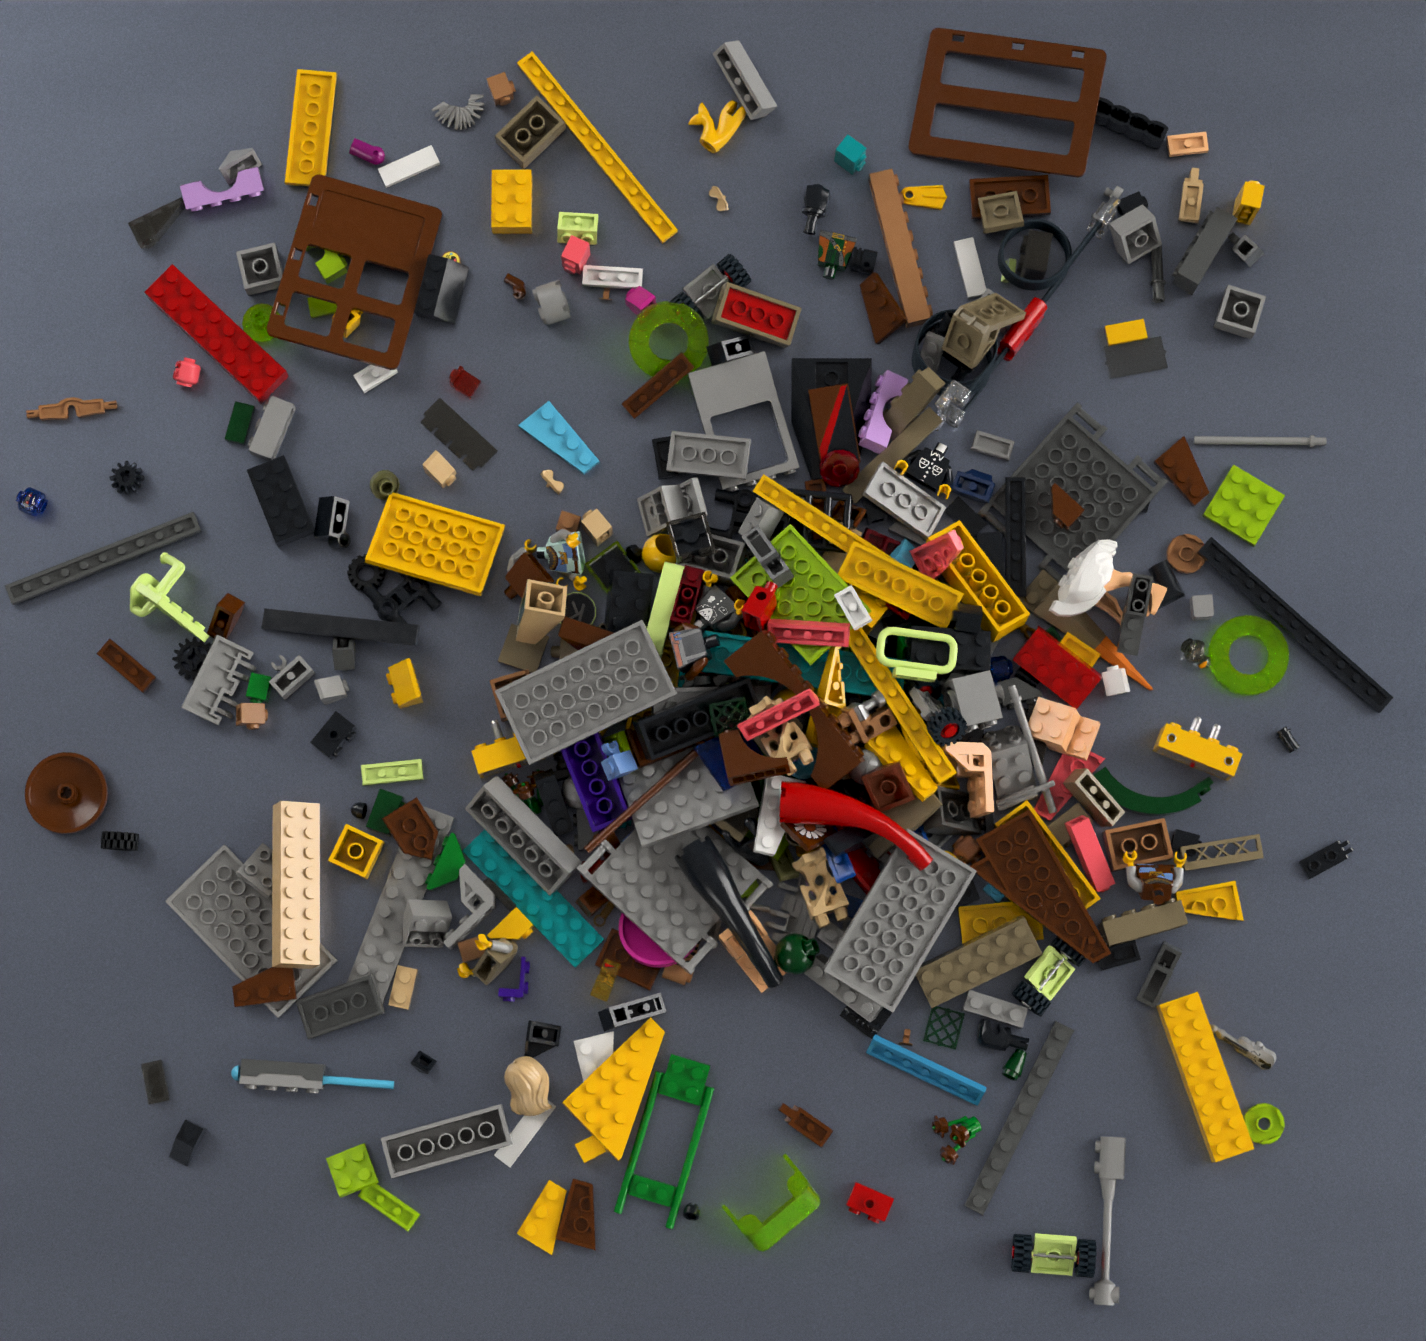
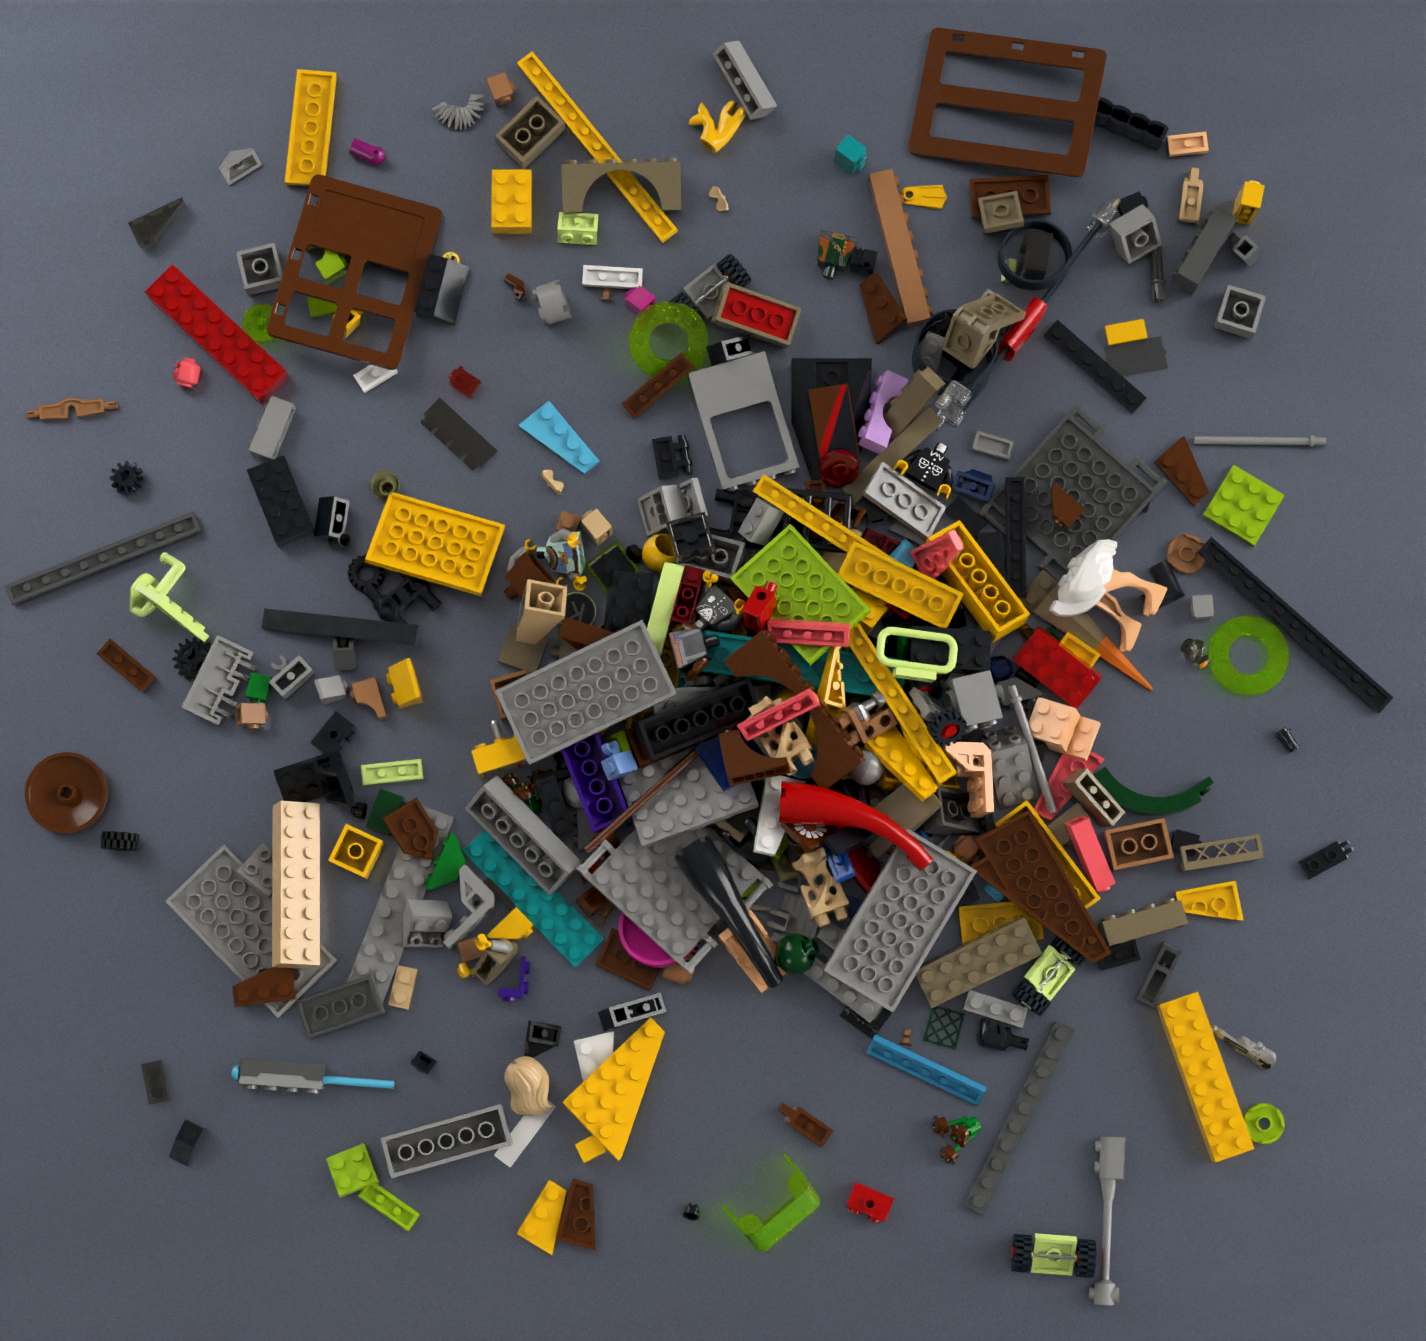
(31, 501): clear blue head -> none
(225, 616): reddish brown slope -> none
(239, 423): dark green tile -> none
(247, 182): lavender arch -> none
(317, 778): none -> black bracket
(368, 694): none -> medium nougat arch
(408, 166): white tile -> none
(439, 469): tan slope -> none
(575, 255): coral brick -> none
(579, 177): none -> dark tan arch
(605, 980): clear yellow leg -> none
(686, 1082): green plate -> none
(708, 455): light grey plate -> none
(745, 713): clear green window -> none
(767, 556): dark grey slope -> none
(816, 205): black piece -> none
(853, 607): white plate -> none
(888, 786): copper slope -> none
(967, 617): black brick -> none
(970, 267): white tile -> none
(1014, 1066): dark green cone -> none
(1022, 795): light grey axle -> none
(1095, 366): none -> black plate
(1115, 681): white brick -> none
(1117, 192): light grey tile -> none
(1134, 614): dark grey slope -> none
(1154, 880): torso -> none
(1197, 751): yellow piece -> none

